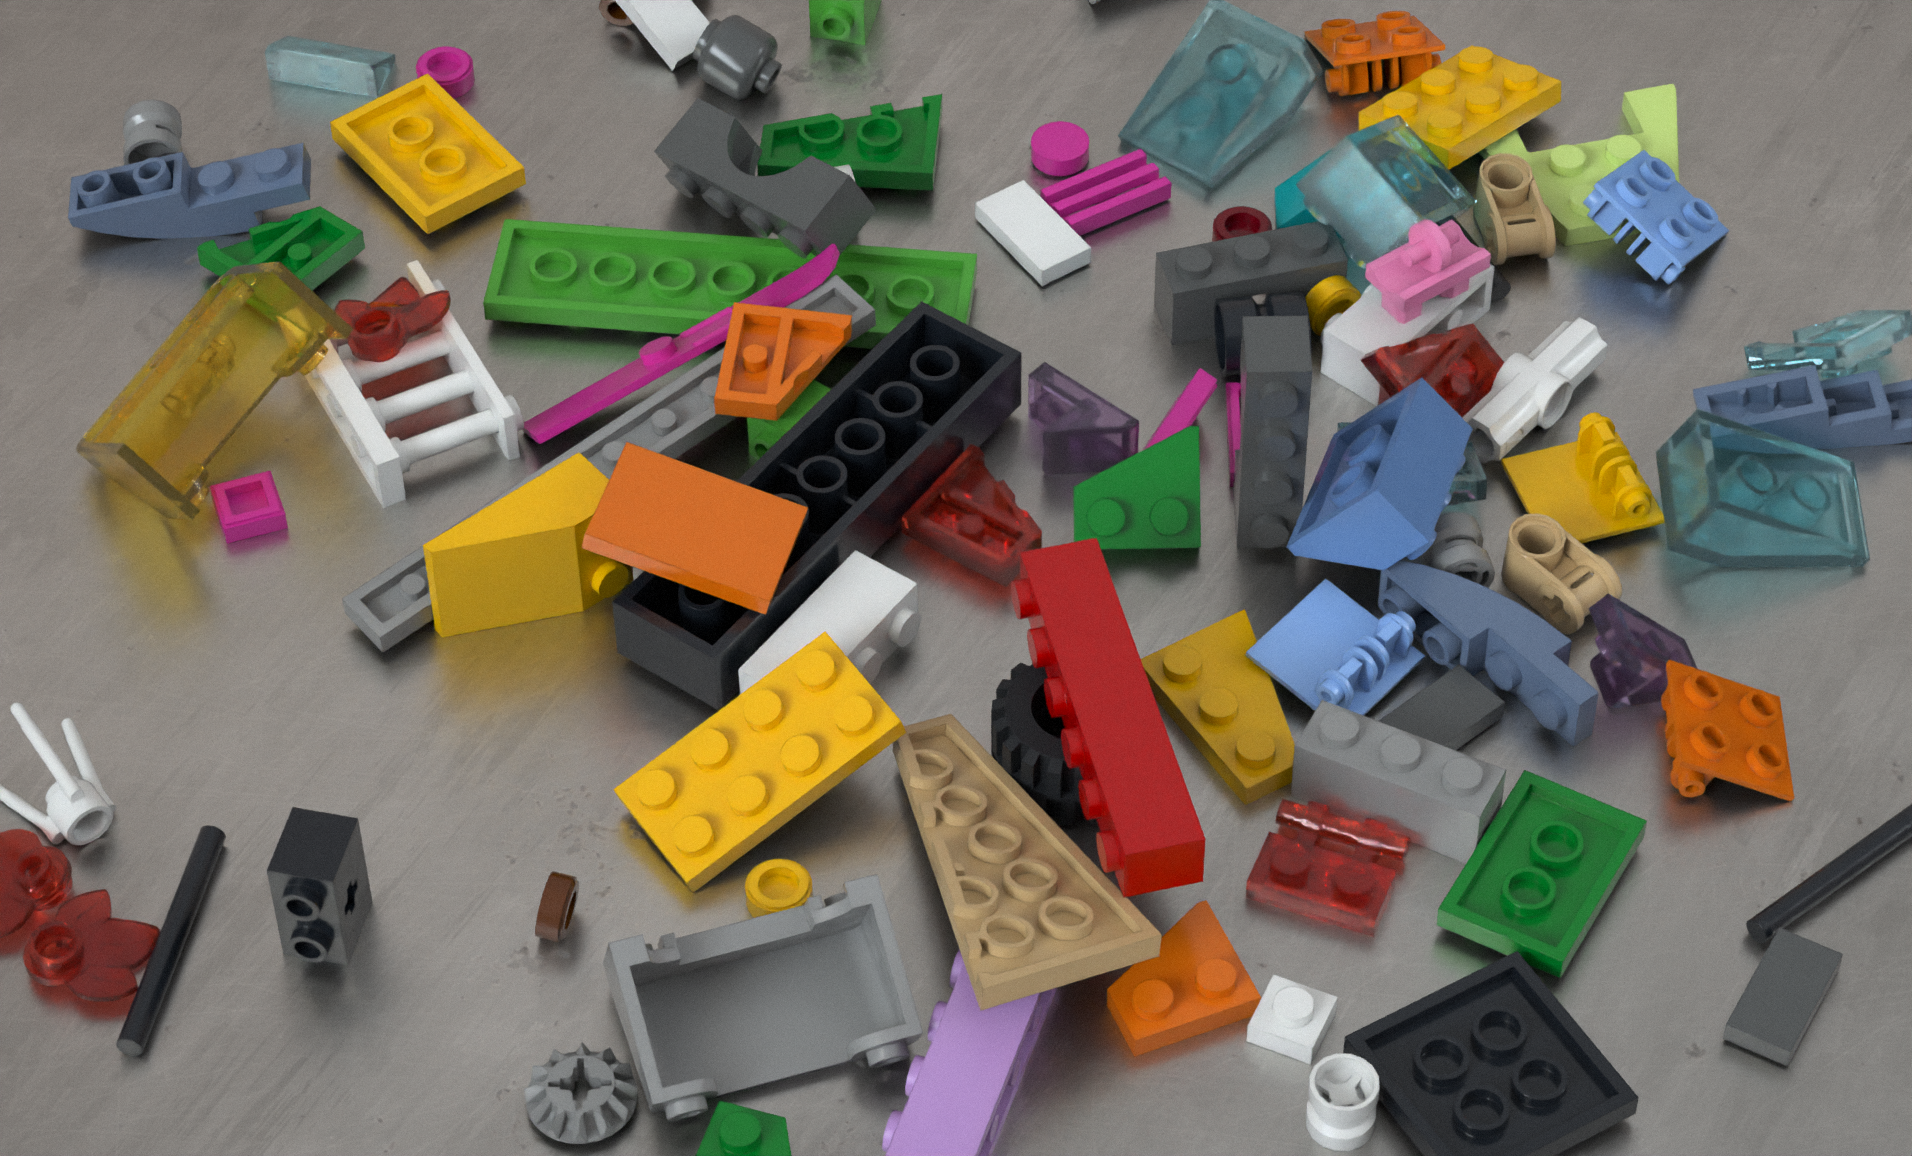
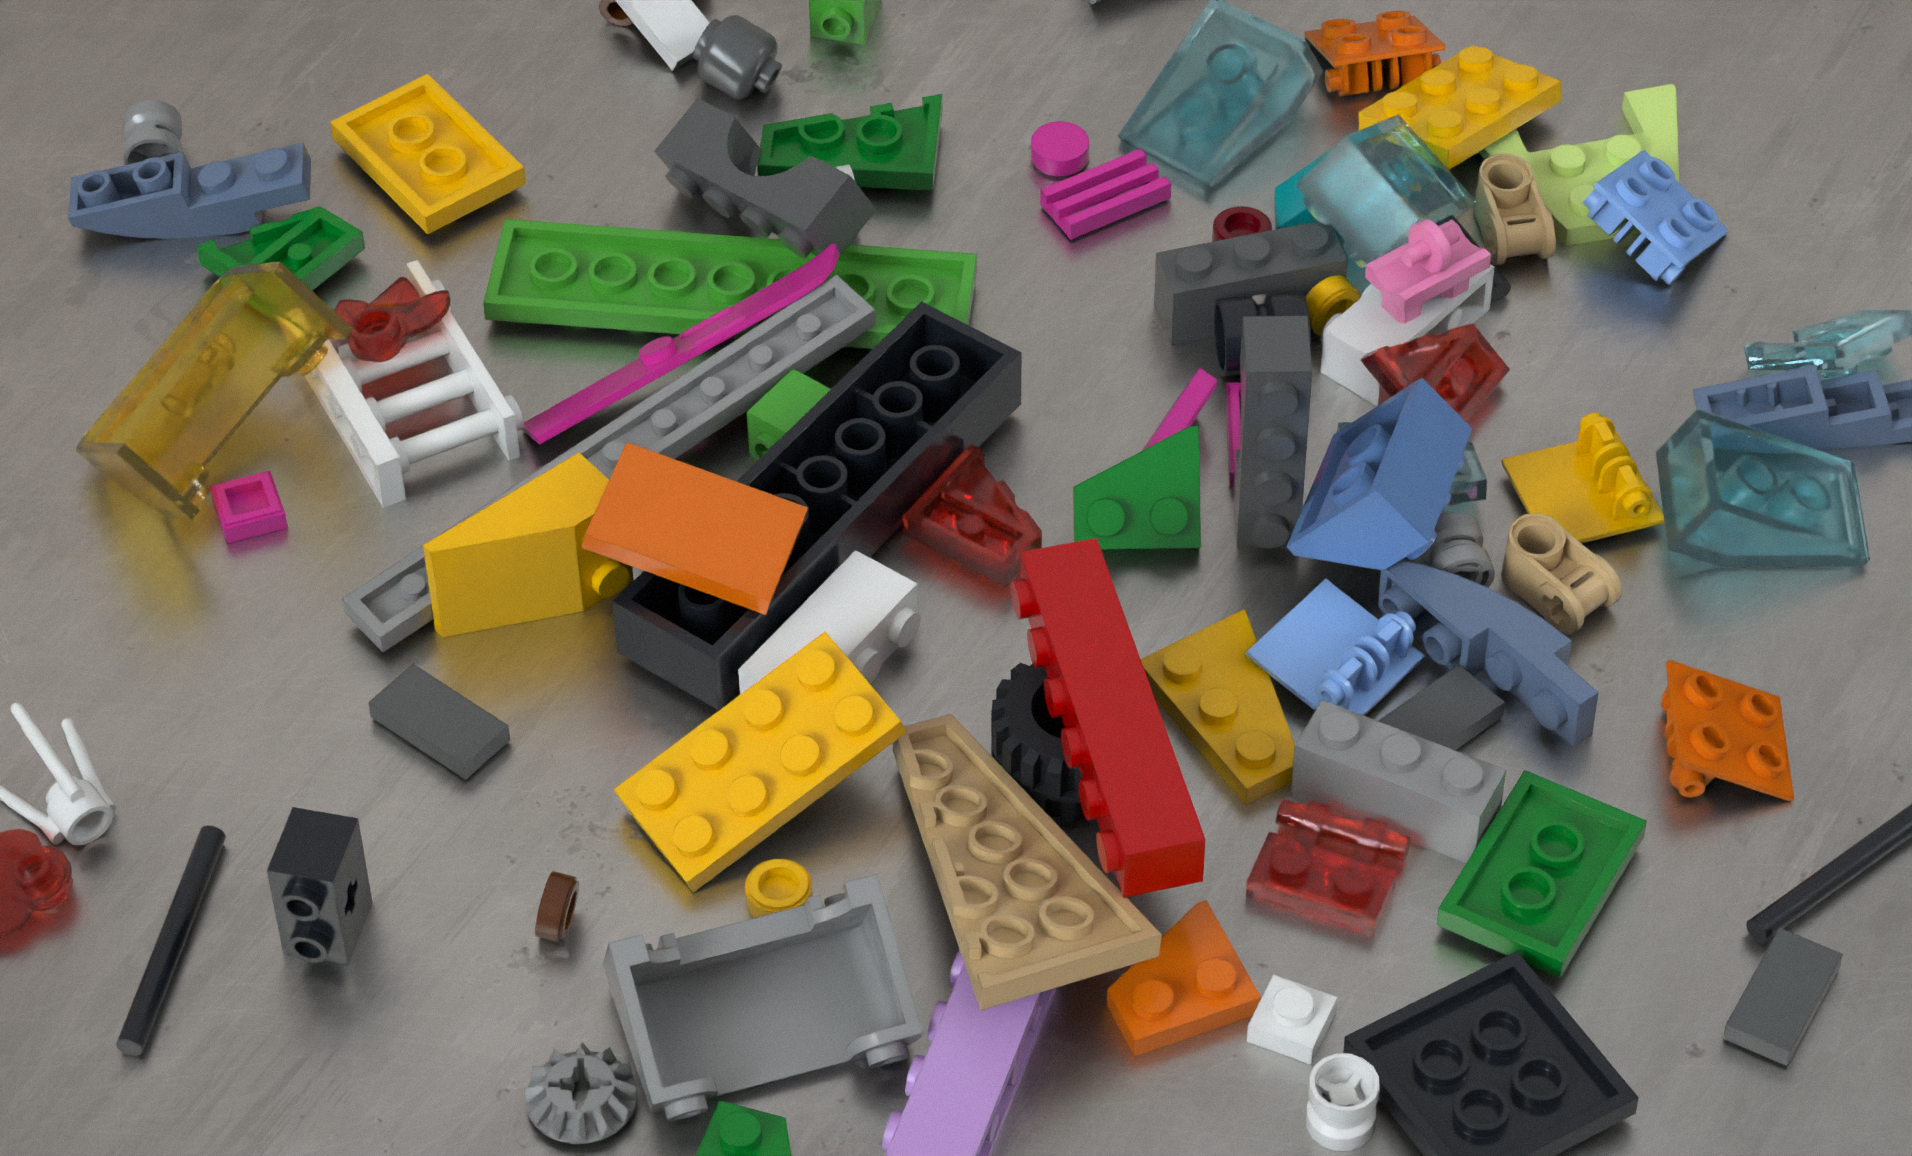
(94, 948): clear red plate -> none
(328, 65): clear light blue slope -> none
(439, 721): none -> dark grey tile
(449, 68): dark pink tile -> none
(774, 357): orange wing -> none
(1032, 232): white tile -> none
(1078, 425): clear purple slope -> none
(1534, 388): white piece -> none
(1632, 654): clear purple slope -> none

